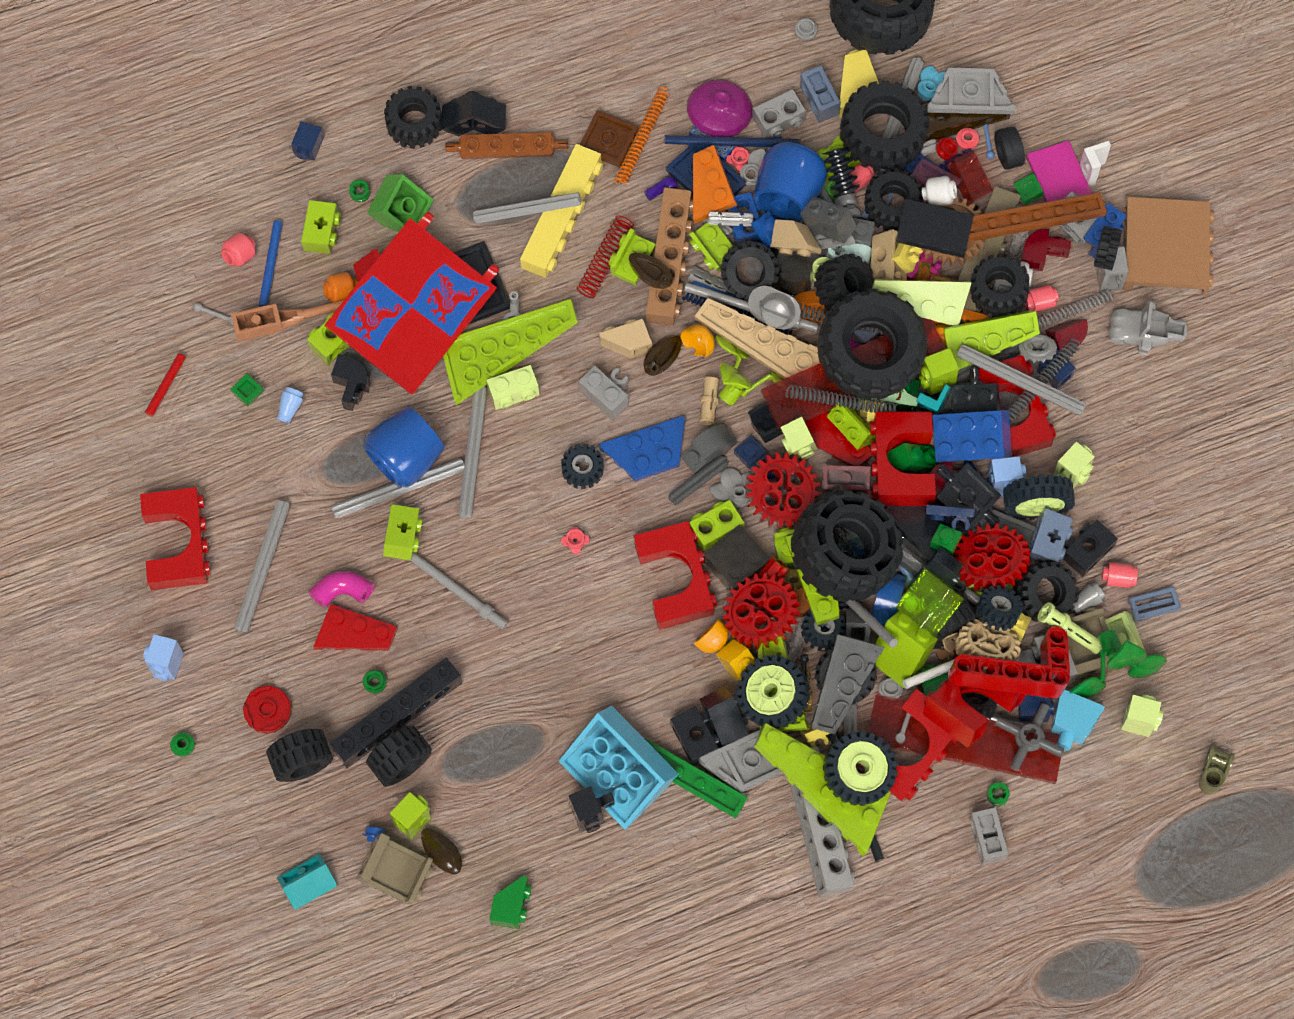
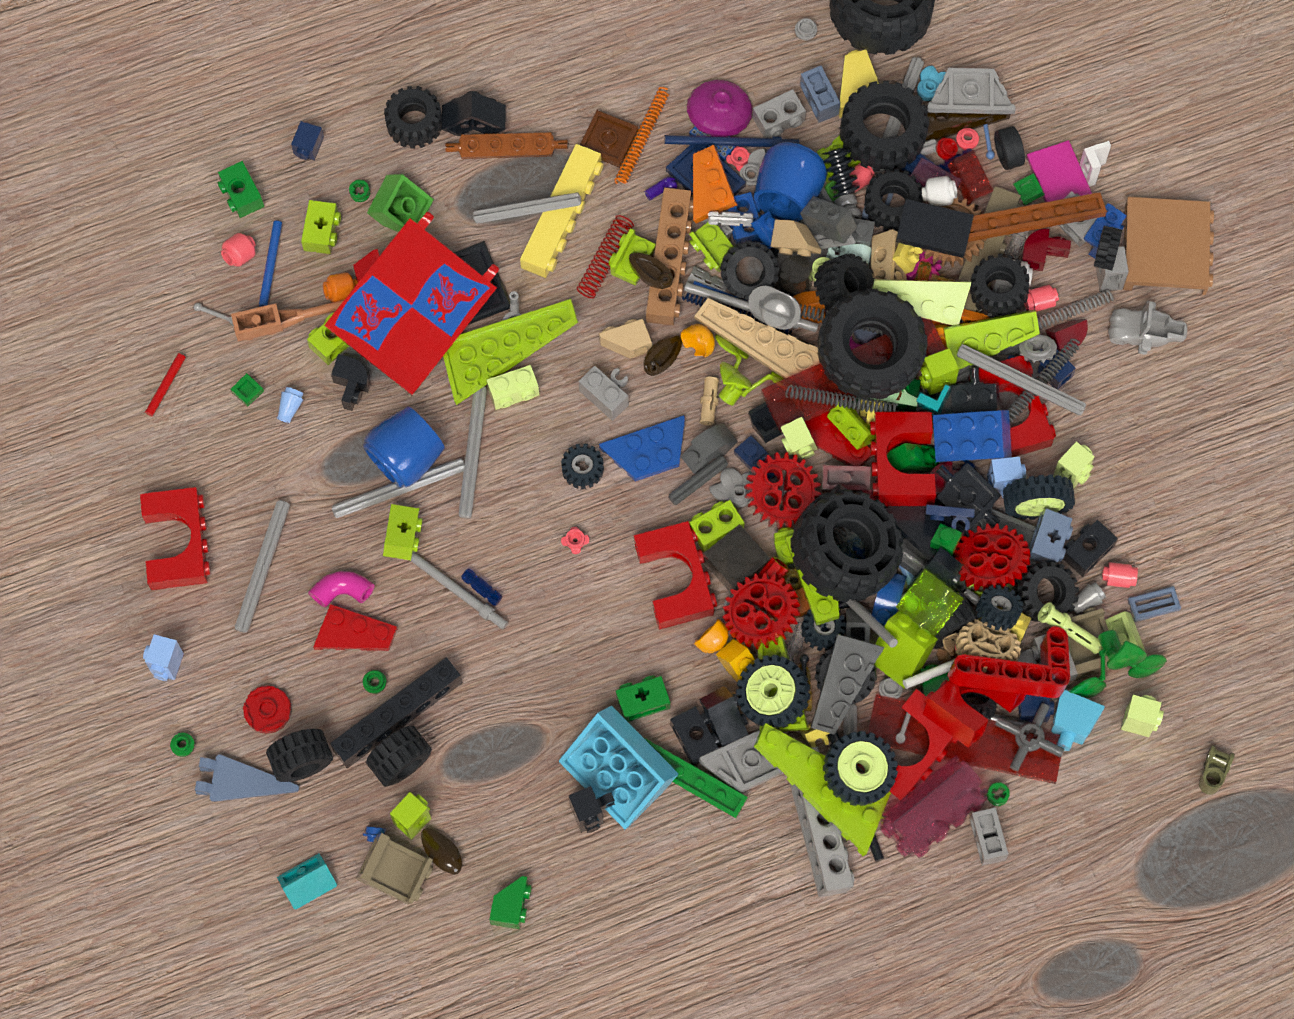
(238, 177): none -> green brick
(238, 781): none -> sand blue flag
(481, 587): none -> clear blue axle
(633, 707): none -> green brick
(934, 807): none -> clear pink brick

